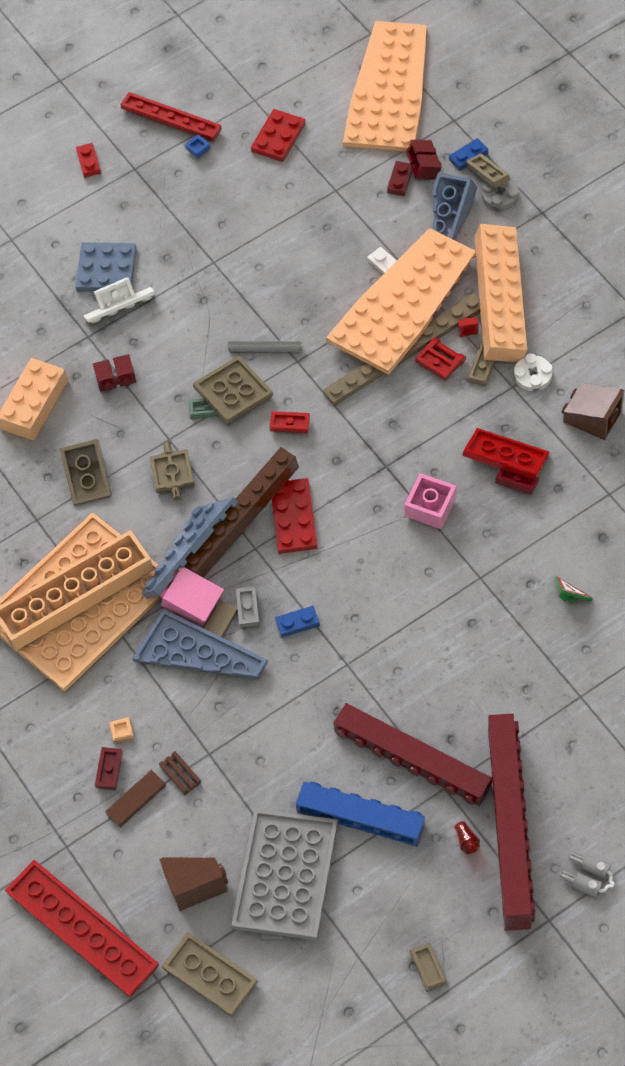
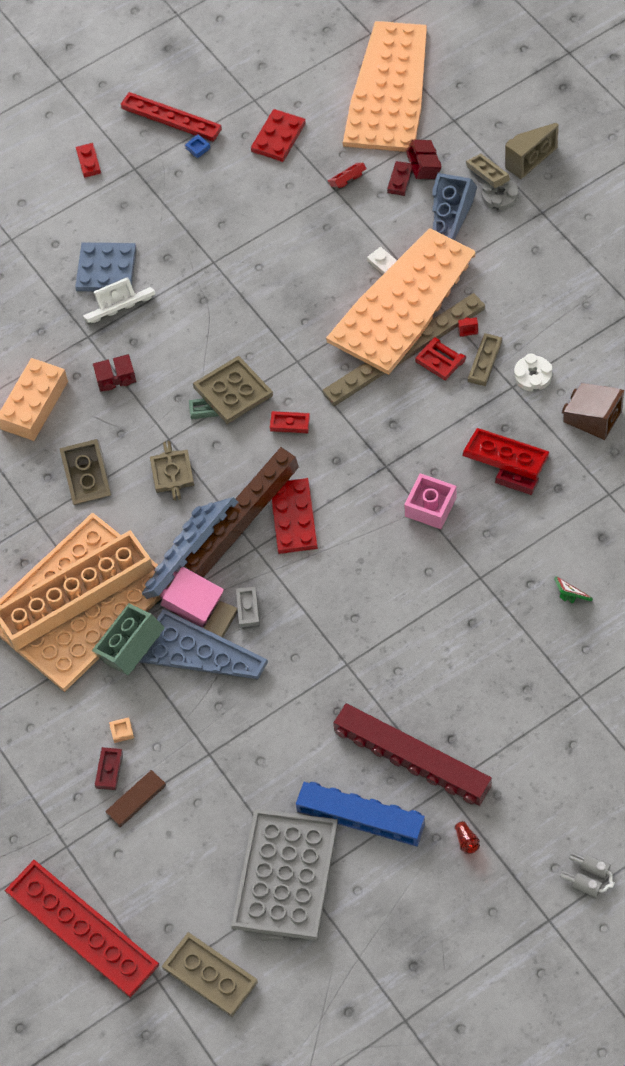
(128, 639): none -> sand green brick
(170, 760): reddish brown tile -> none
(194, 879): reddish brown slope -> none
(264, 346): light grey axle -> none
(297, 621): blue plate -> none
(353, 171): none -> red plate
(428, 967): dark tan tile -> none
(467, 152): blue plate -> none
(500, 293): light nougat brick -> none
(511, 822): dark red brick -> none
(530, 149): none -> dark tan slope

